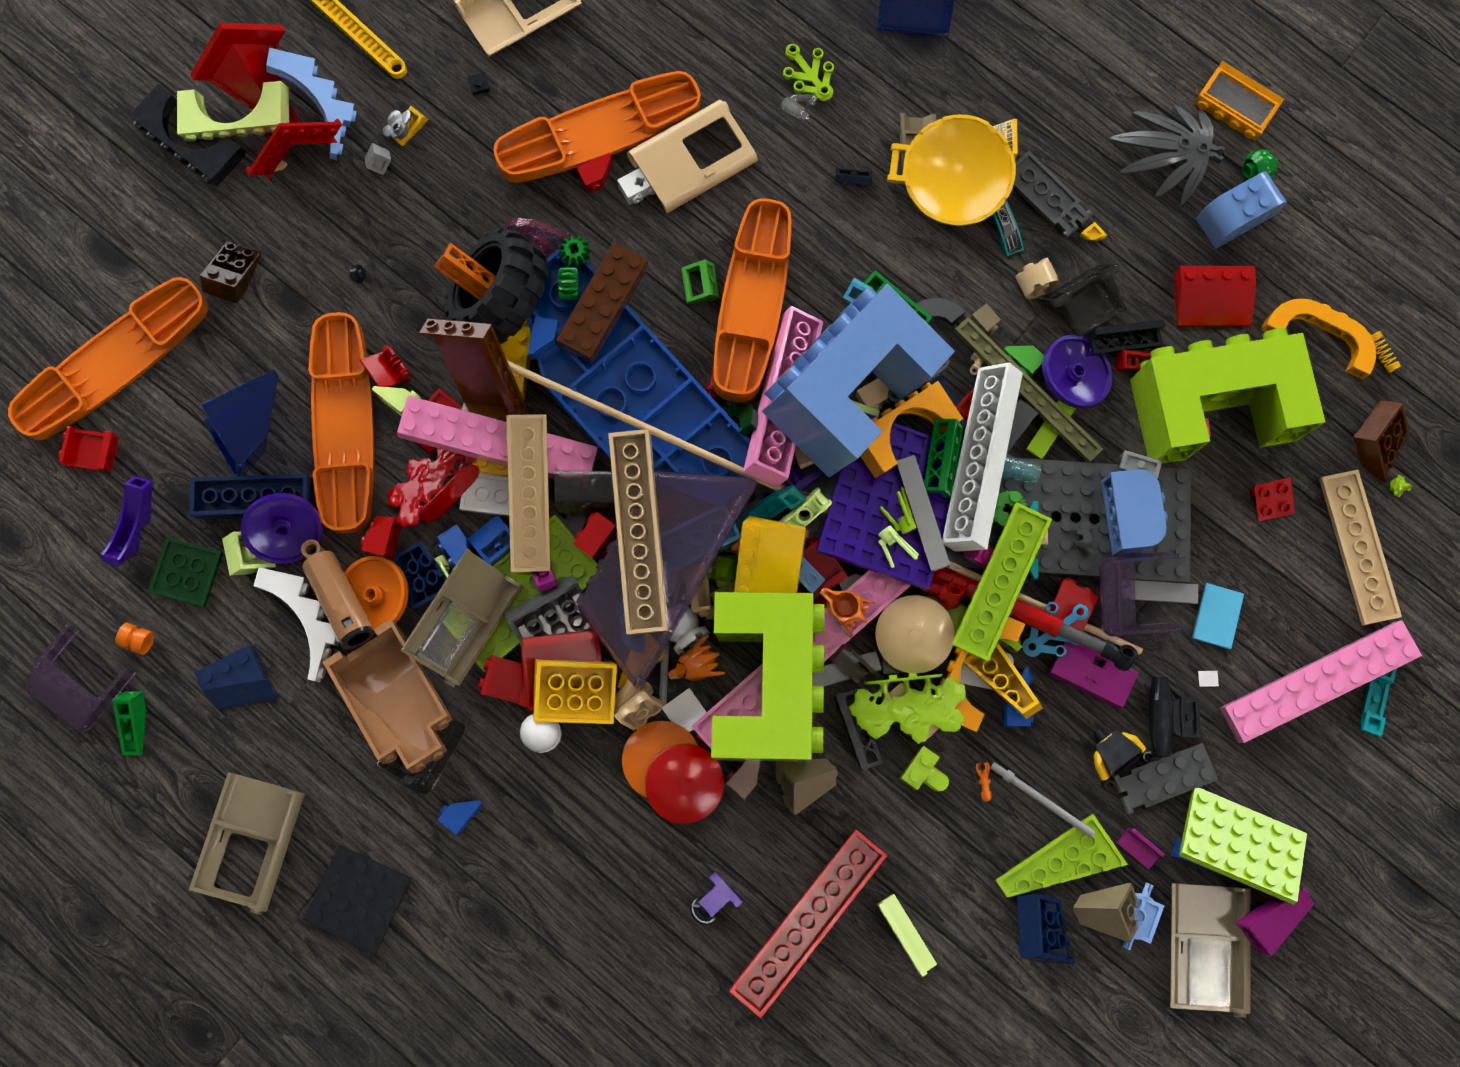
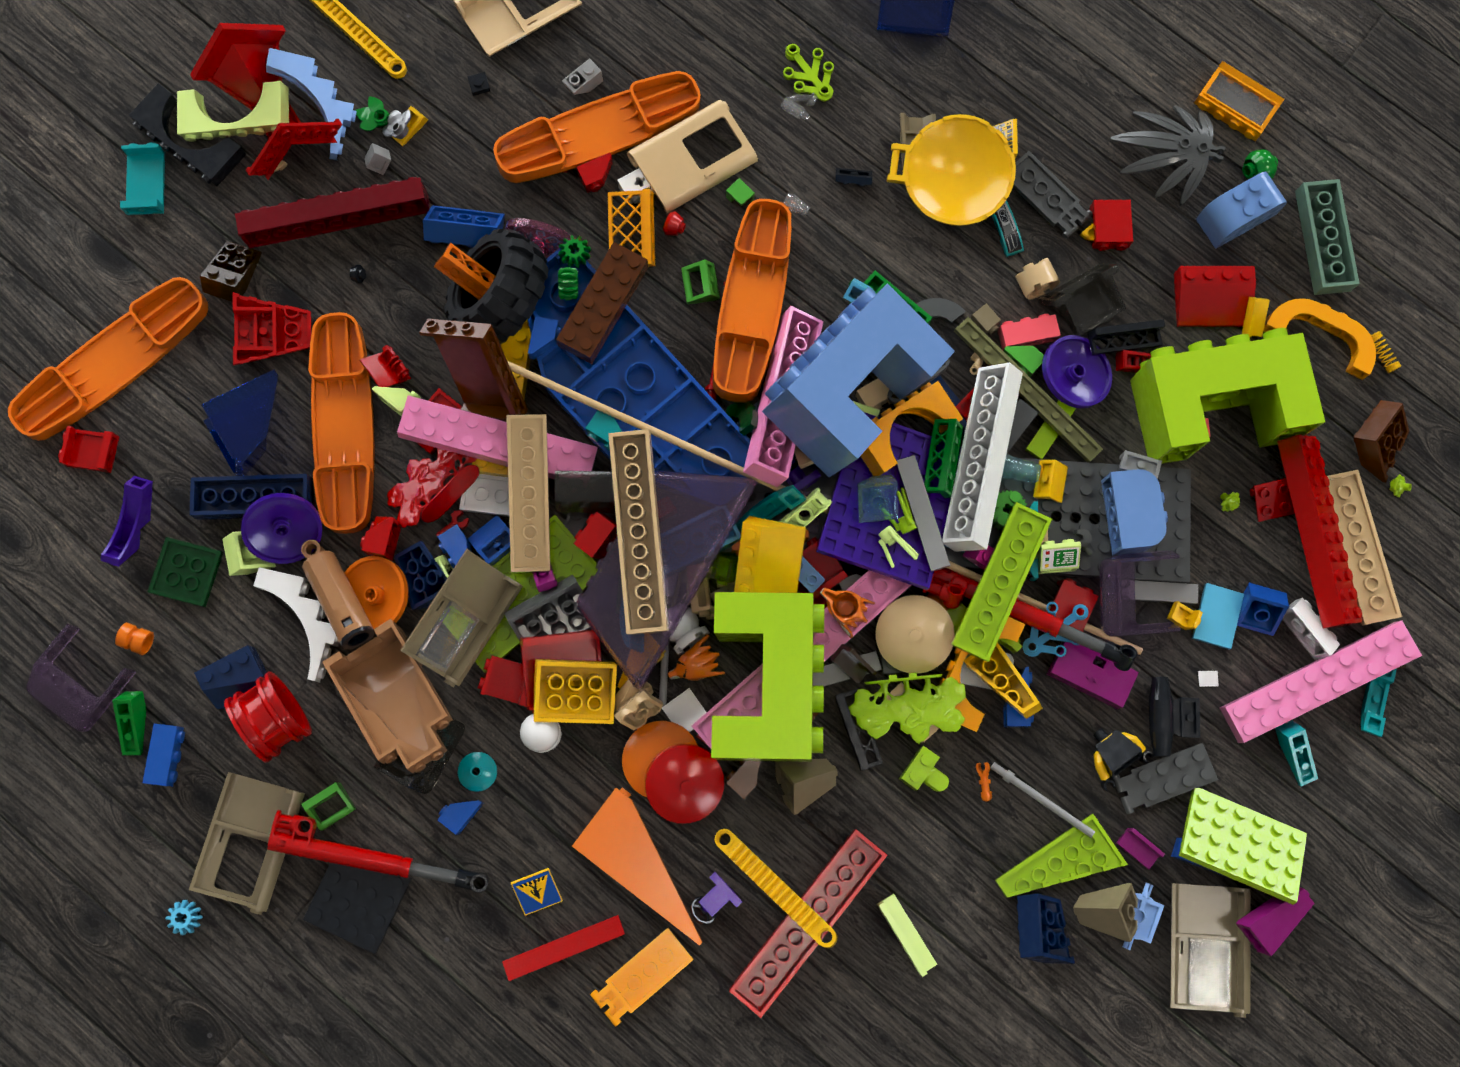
(144, 179): none -> teal panel
(163, 755): none -> blue brick
(176, 917): none -> medium azure gear
(267, 329): none -> red wedge
(267, 716): none -> red wheel
(292, 840): none -> red piece
(322, 797): none -> bright green tile
(333, 212): none -> dark red brick
(371, 114): none -> green plate
(455, 515): none -> red bar
(459, 225): none -> blue slope
(487, 773): none -> teal dish
(536, 891): none -> piece
(563, 947): none -> red slope
(584, 78): none -> light grey slope
(600, 426): none -> teal slope
(625, 851): none -> orange slope
(642, 976): none -> light orange hinge
(647, 222): none -> light orange fence
(674, 224): none -> red cone
(739, 192): none -> bright green panel
(775, 888): none -> yellow gear
(795, 204): none -> clear cone
(877, 499): none -> clear light blue slope
(1029, 331): none -> coral brick
(1051, 481): none -> yellow panel
(1058, 556): none -> slope
(1112, 224): none -> red panel
(1184, 616): none -> yellow bracket
(1230, 501): none -> lime plant
(1255, 316): none -> yellow panel
(1262, 609): none -> blue slope
(1297, 751): none -> teal slope
(1309, 629): none -> white slope
(1319, 531): none -> red brick
(1327, 237): none -> sand green brick

